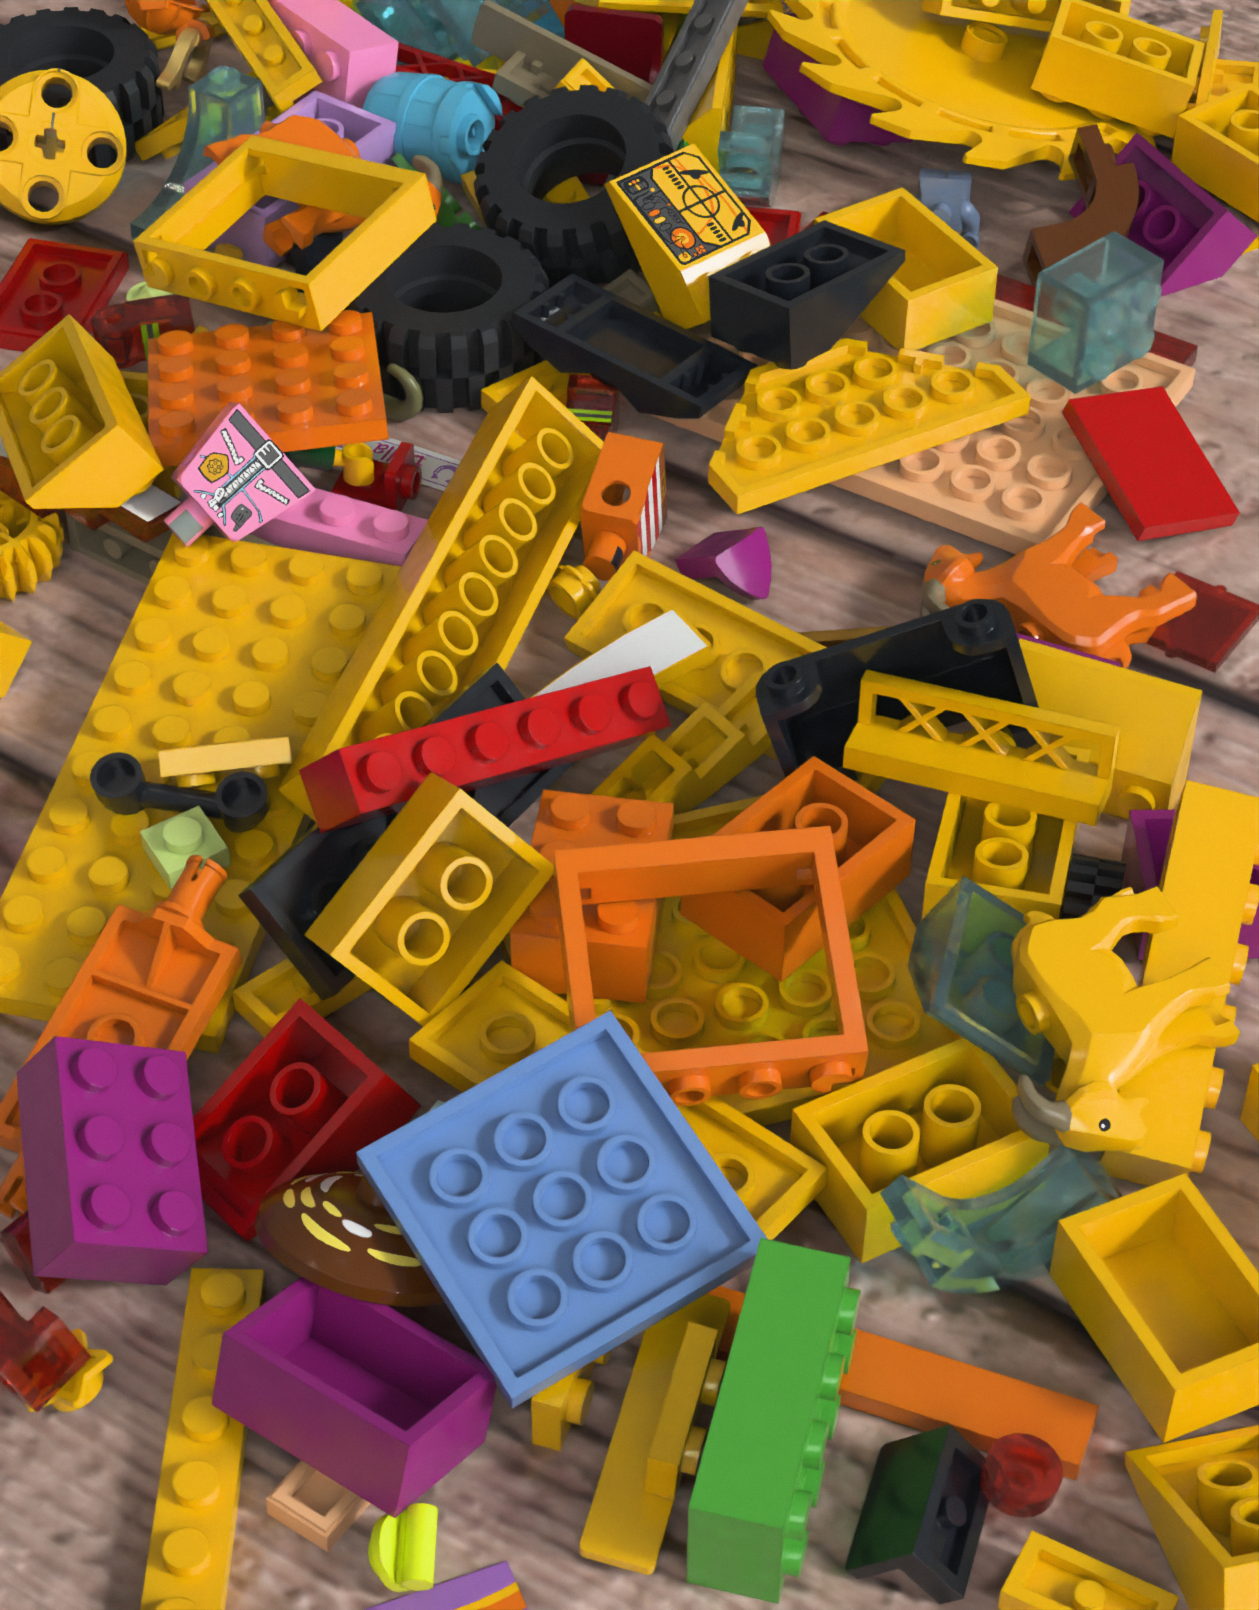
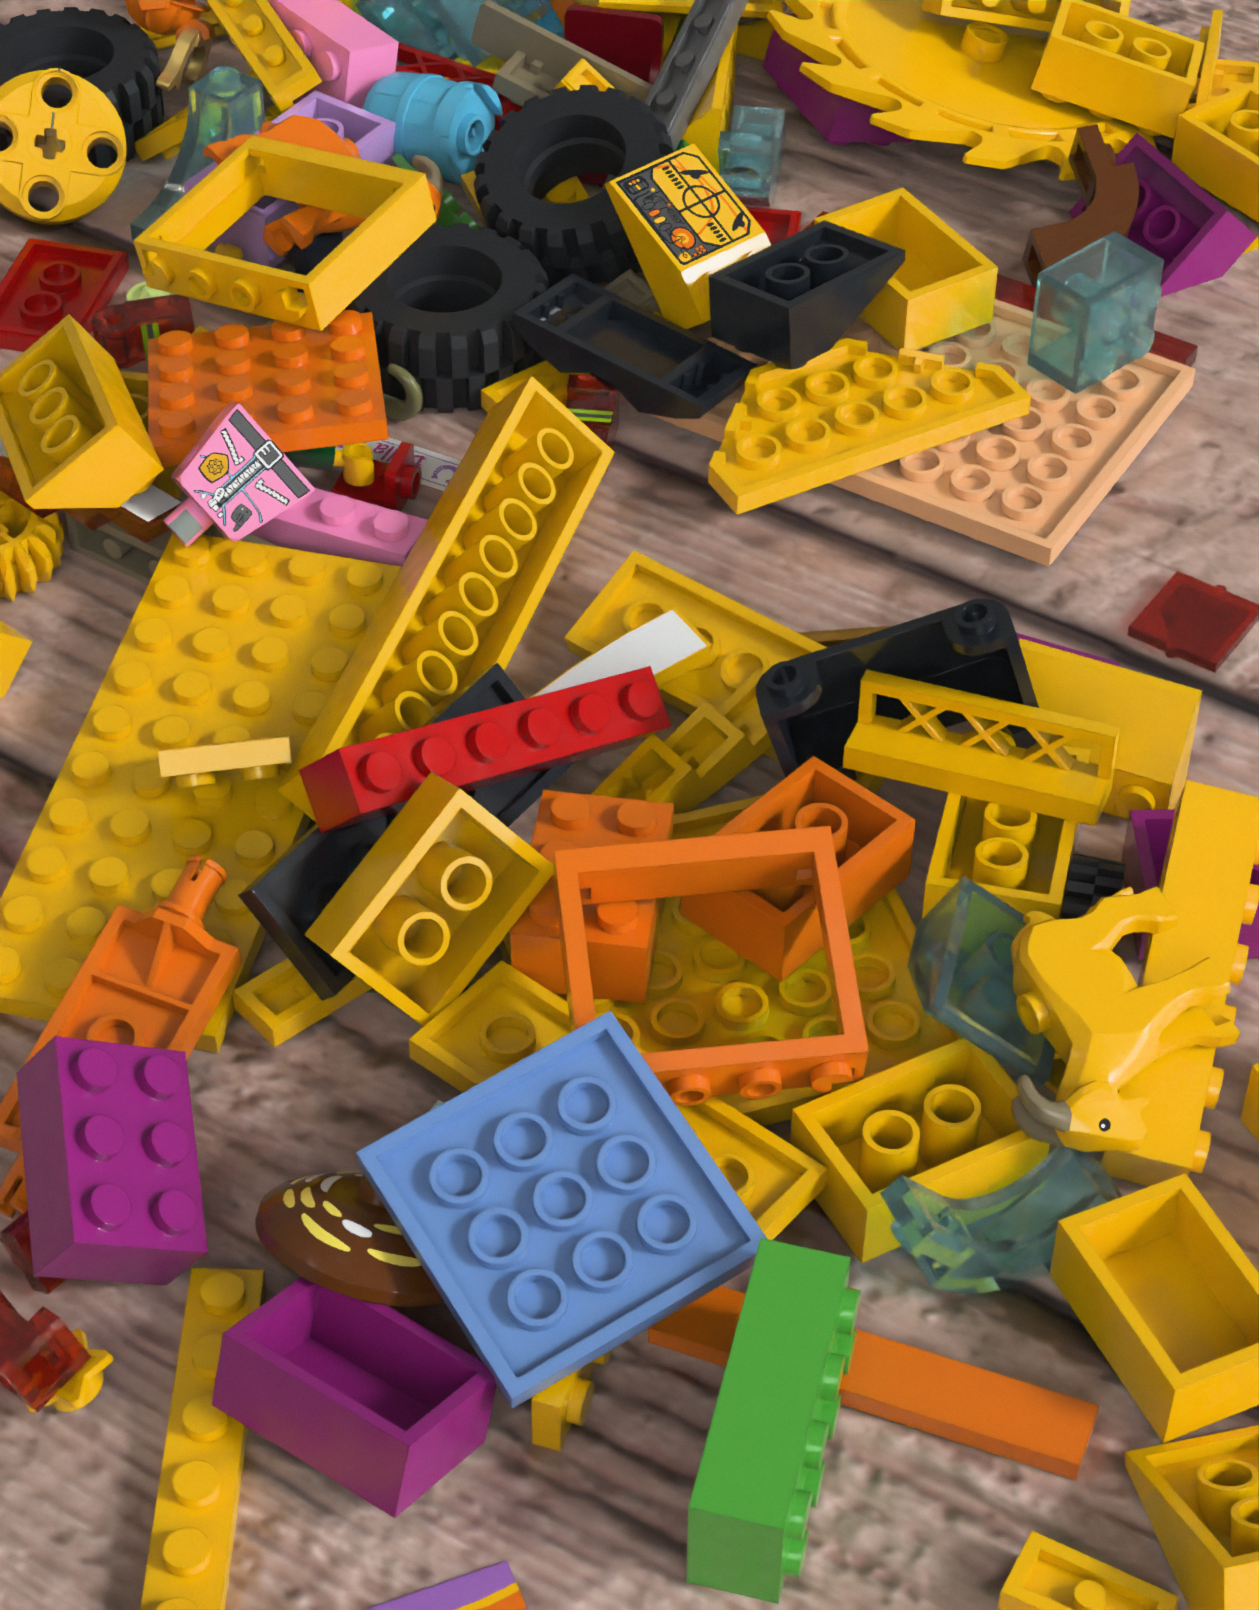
(122, 788): black bar -> none
(178, 838): yellowish green plate -> none
(291, 1113): red slope -> none
(314, 1505): light nougat tile -> none
(405, 1548): neon yellow plate -> none
(573, 589): yellow plate -> none
(618, 527): orange torso -> none
(656, 1436): yellow bracket -> none
(735, 557): magenta tile -> none
(923, 1513): black panel -> none
(949, 198): sand blue piece -> none
(1021, 1475): clear red tile -> none
(1055, 592): orange animal -> none
(1150, 463): red tile -> none

